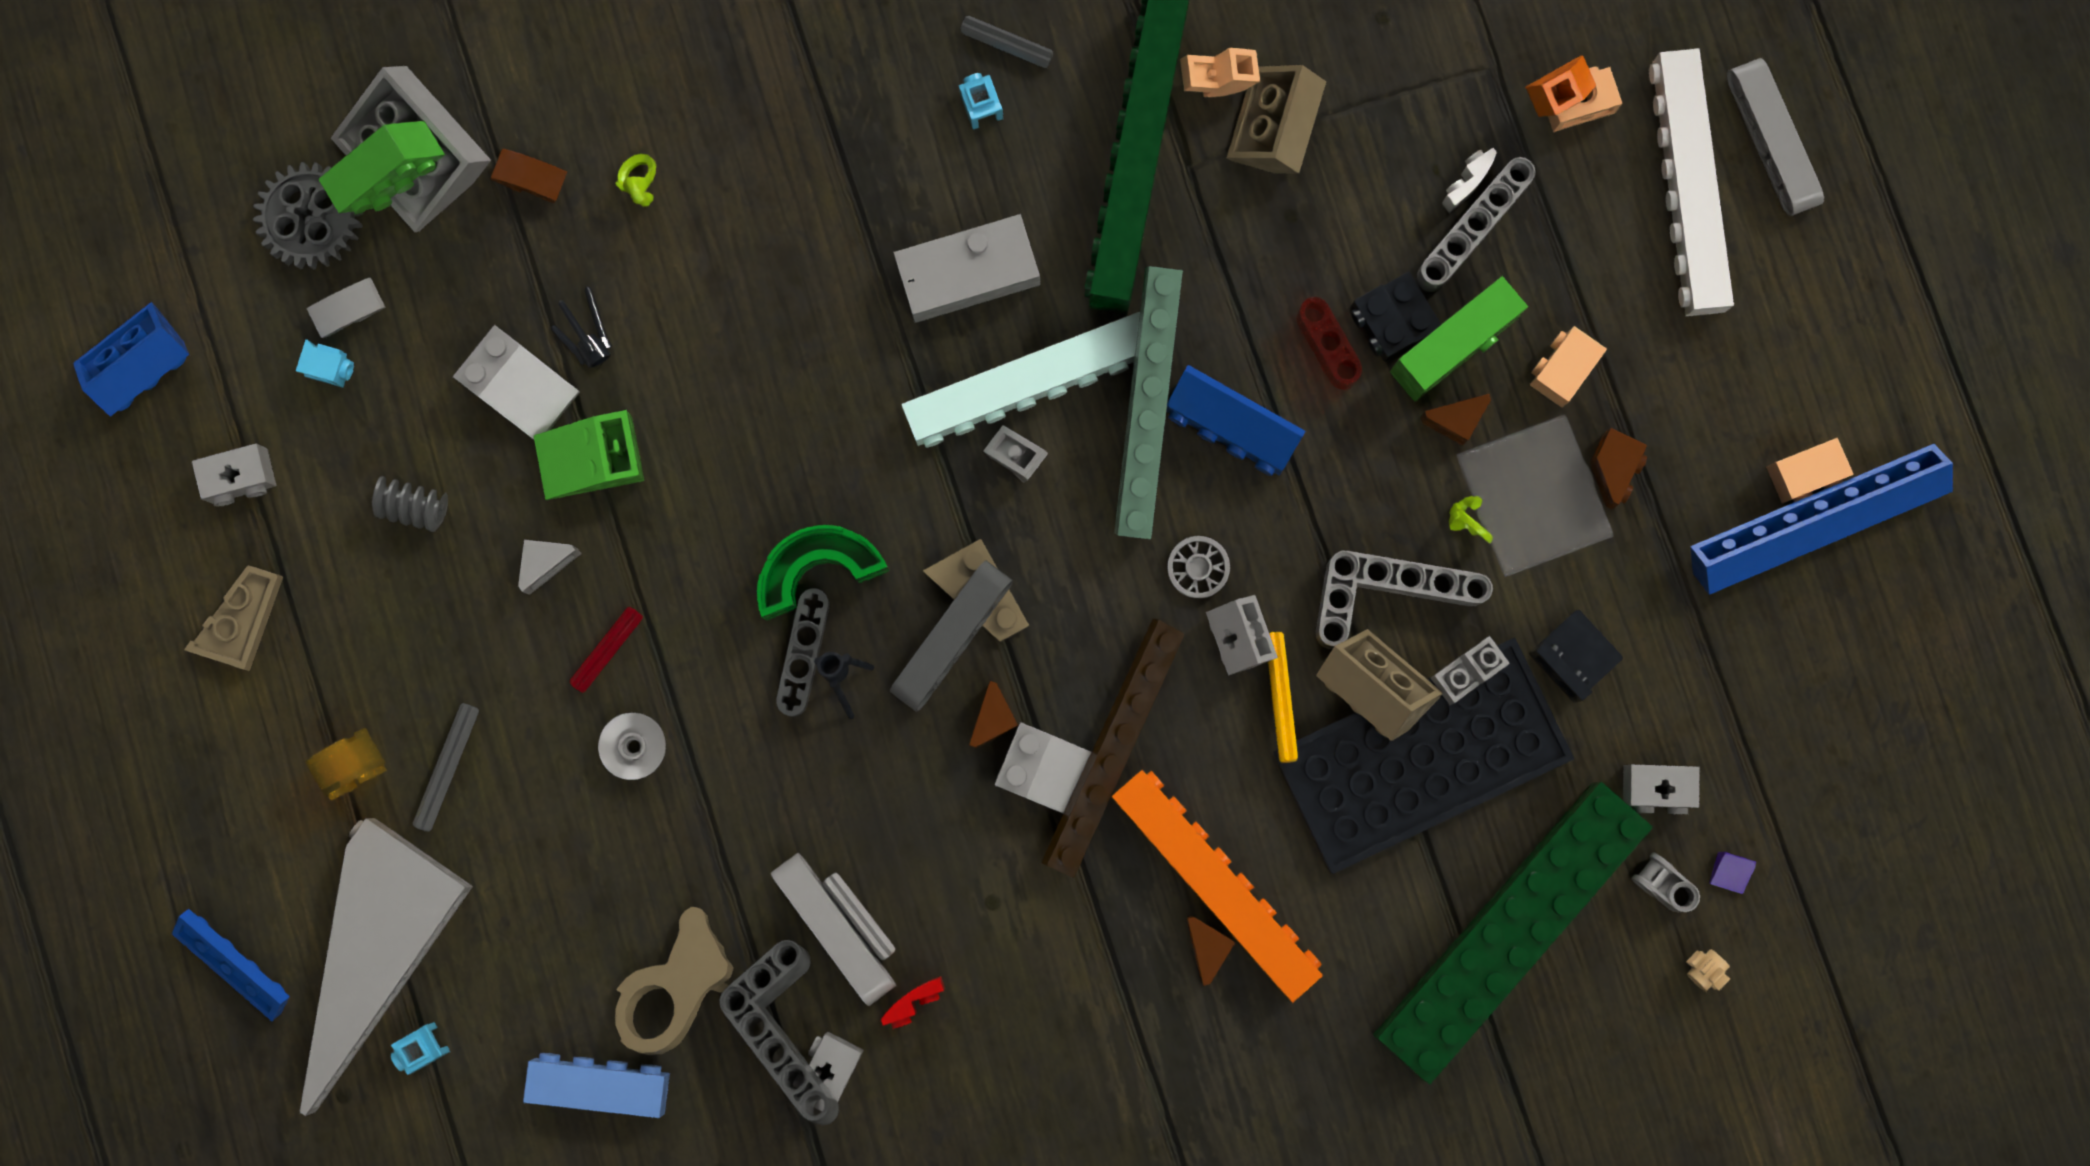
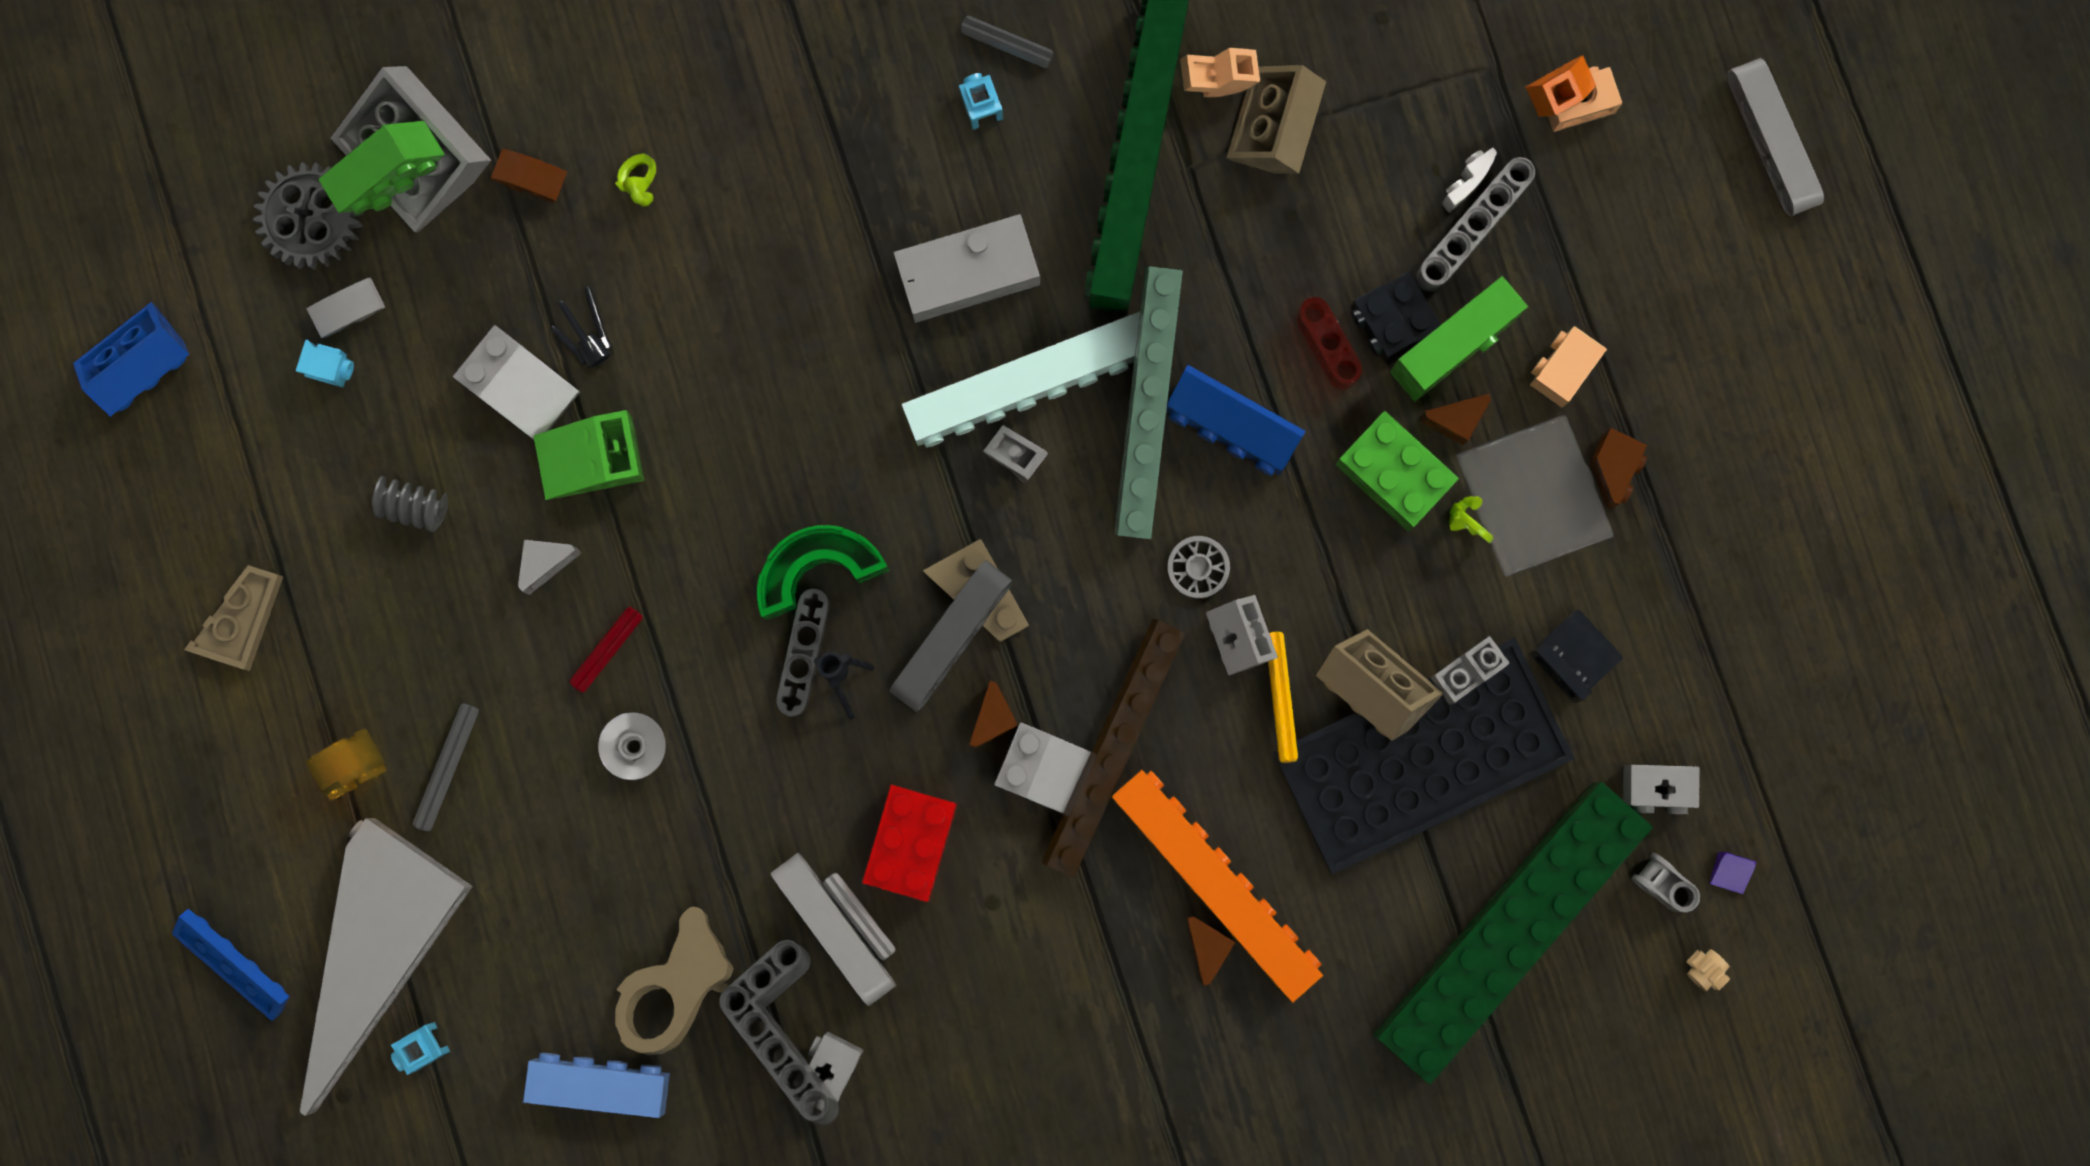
(215, 474): light grey brick -> none
(904, 1008): red slope -> none
(910, 843): none -> red brick
(1391, 583): light grey beam -> none
(1396, 471): none -> bright green brick
(1691, 182): white brick -> none
(1809, 471): light nougat brick -> none
(1822, 518): blue brick -> none

